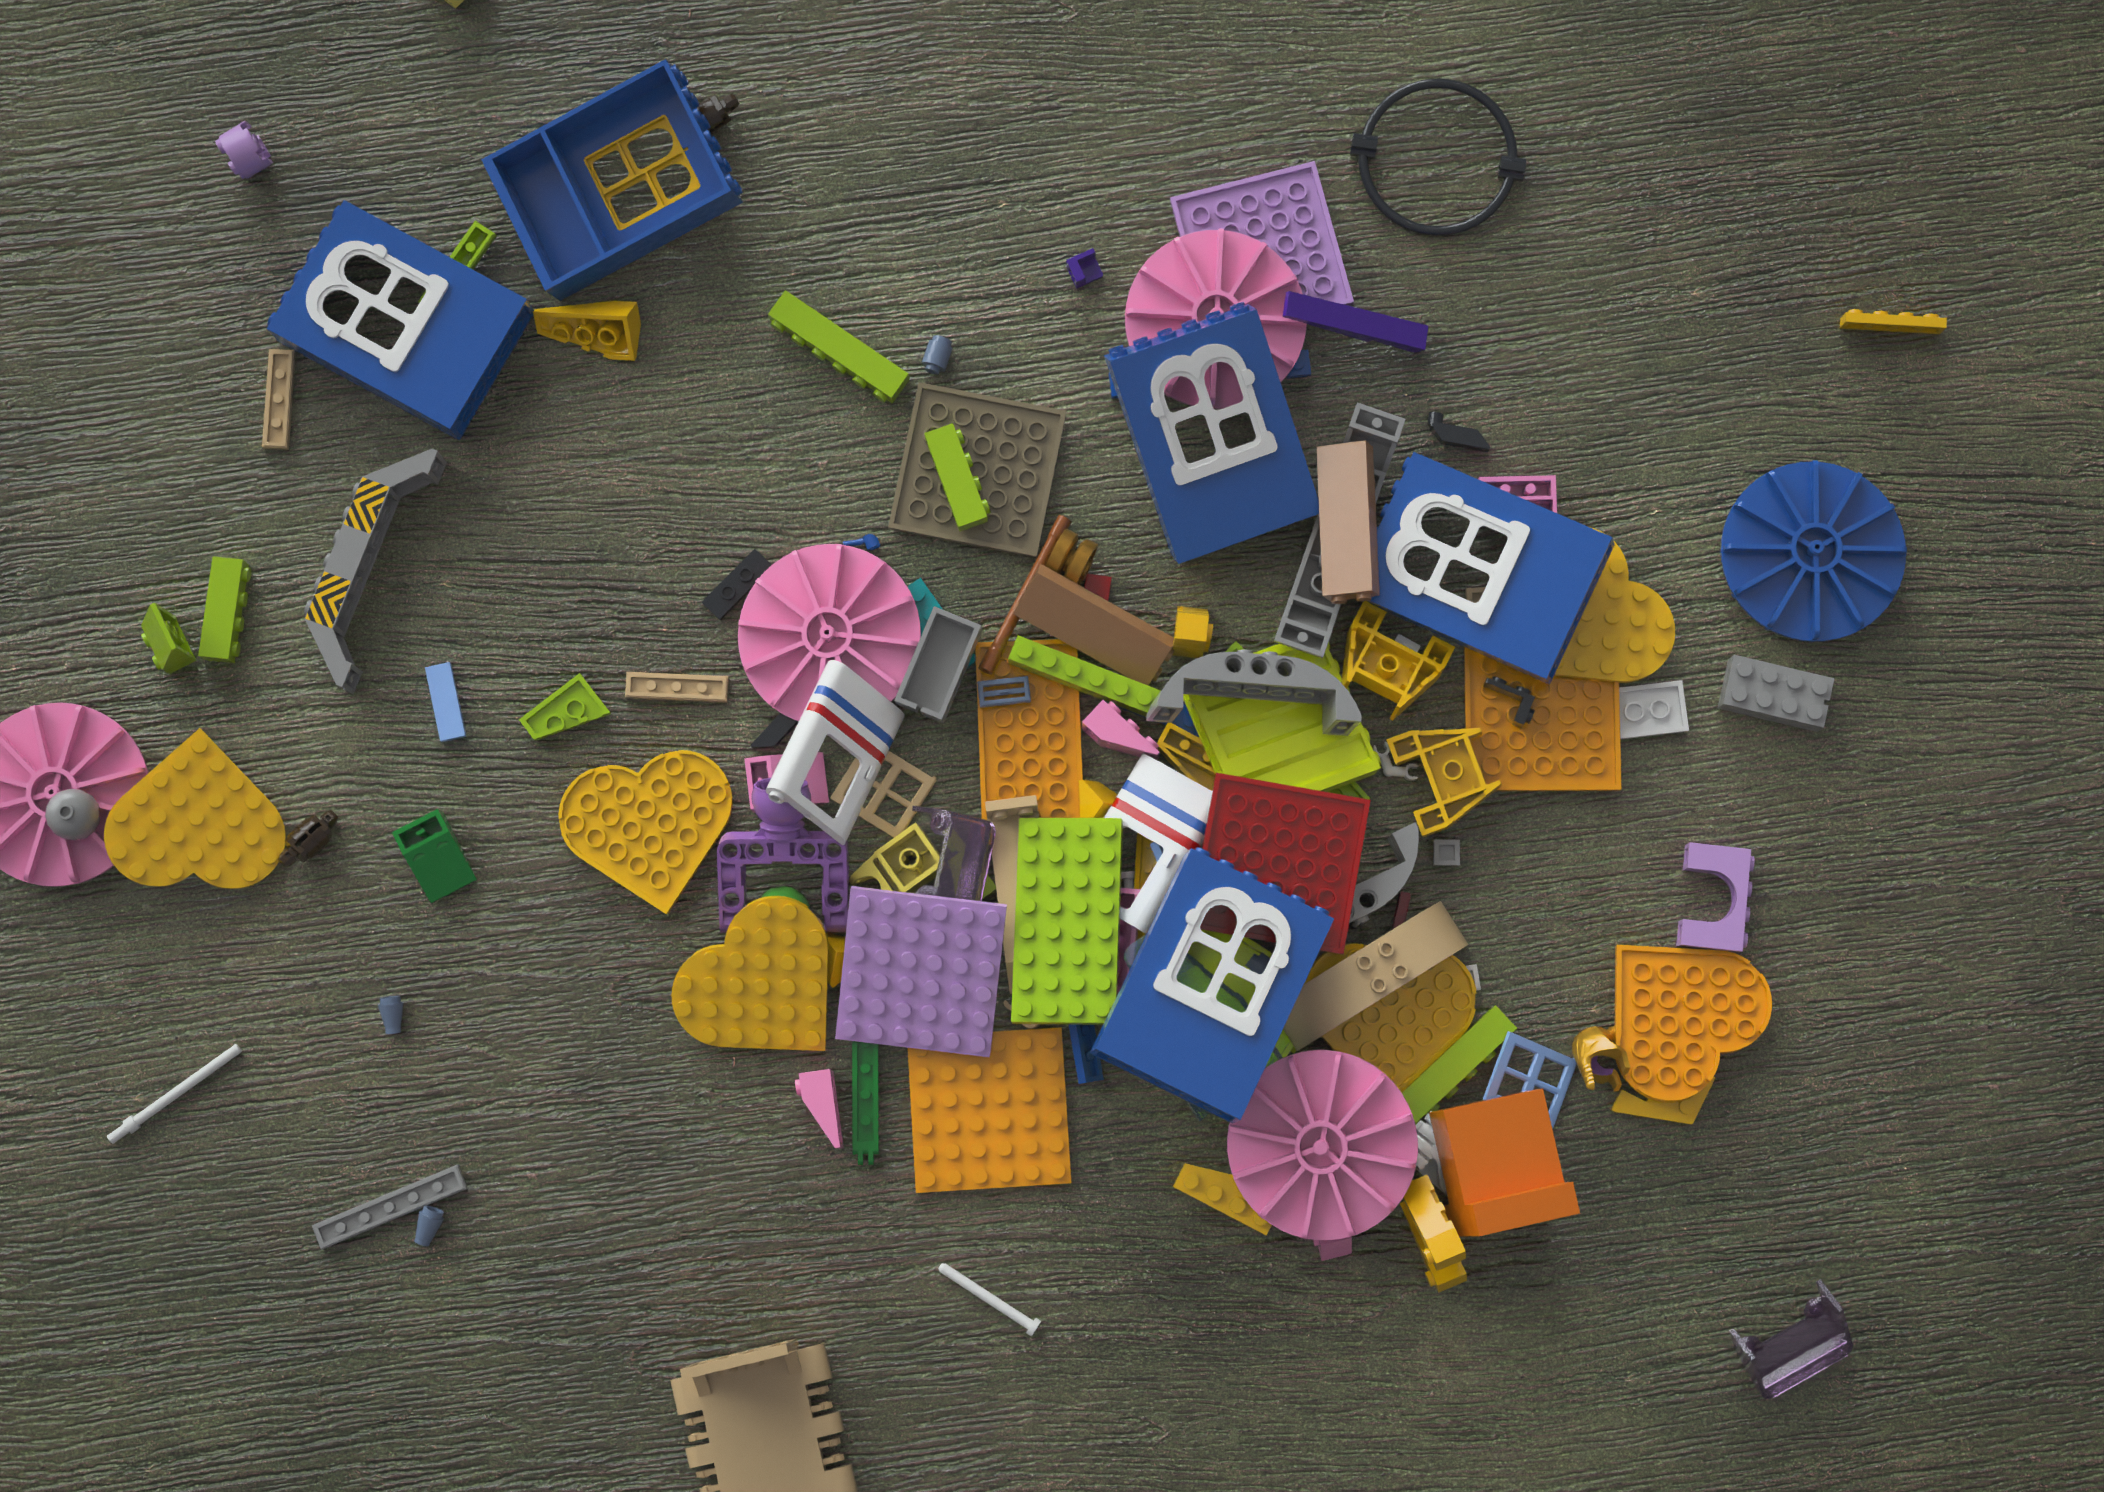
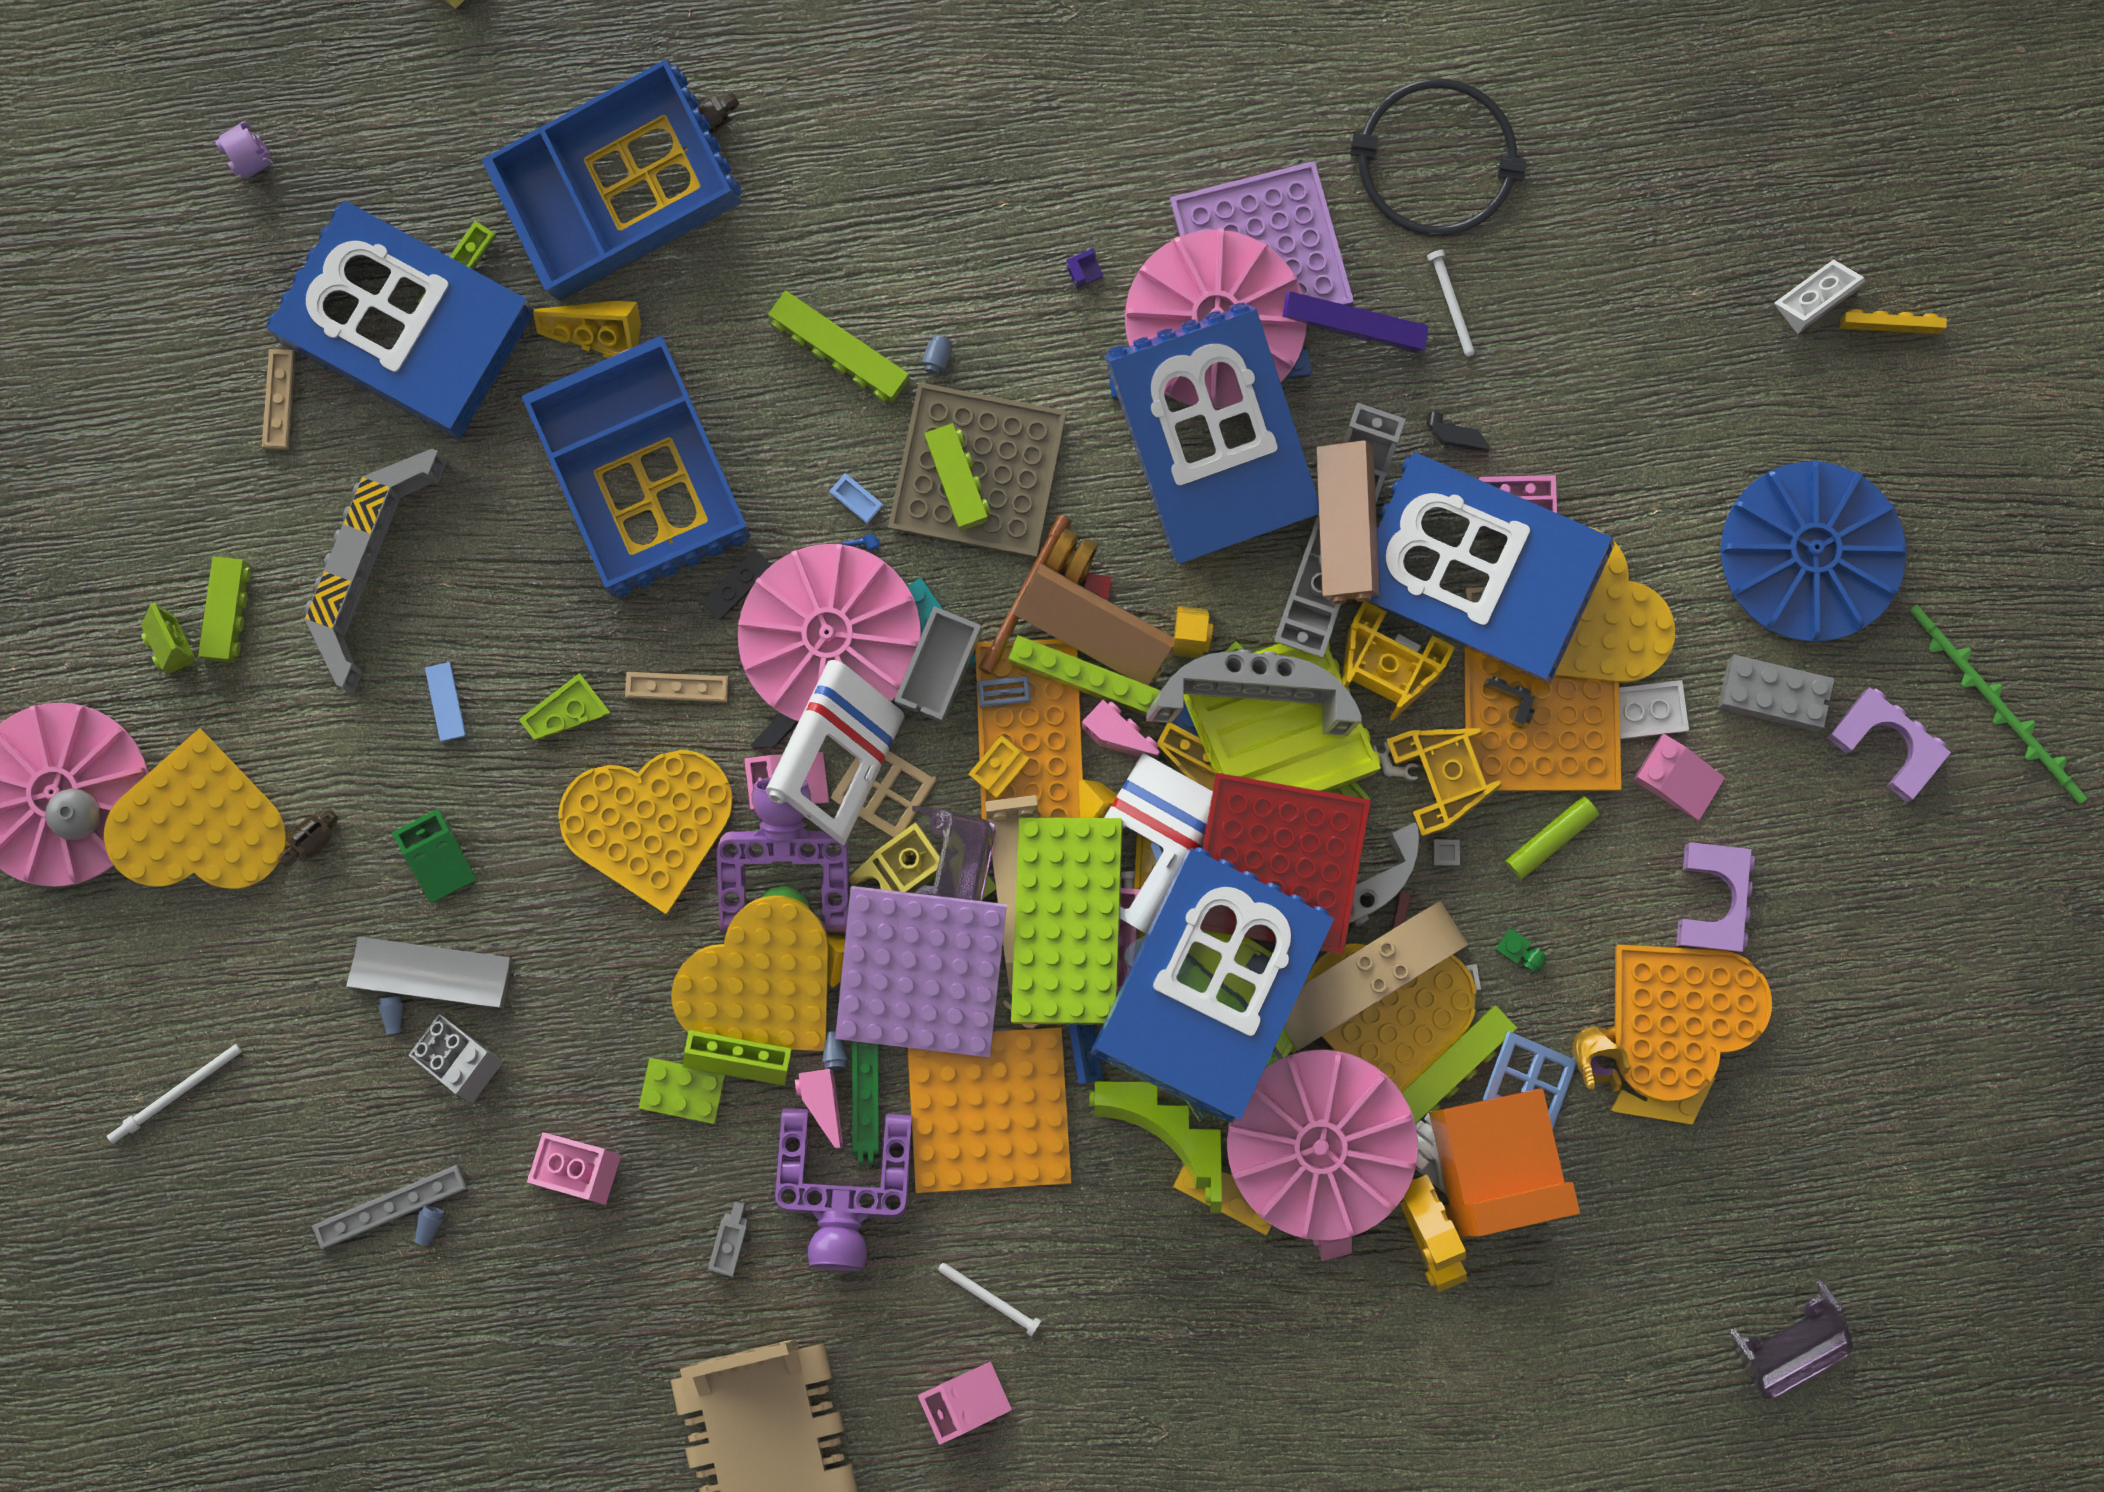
(430, 972): none -> light grey arch
(455, 1058): none -> light grey slope
(574, 1168): none -> bright pink slope
(614, 418): none -> blue panel
(681, 1091): none -> lime plate
(729, 1241): none -> light grey hinge
(736, 1057): none -> lime brick
(834, 1053): none -> sand blue cone
(838, 1242): none -> medium lavender piece
(856, 498): none -> light blue tile
(964, 1402): none -> bright pink slope
(999, 766): none -> yellow plate
(1195, 1147): none -> lime arch
(1437, 258): none -> white bar
(1515, 947): none -> green plate
(1552, 837): none -> lime brick
(1679, 777): none -> bright pink slope
(1818, 295): none -> white slope
(1924, 752): none -> lavender arch
(2003, 713): none -> bright green plant

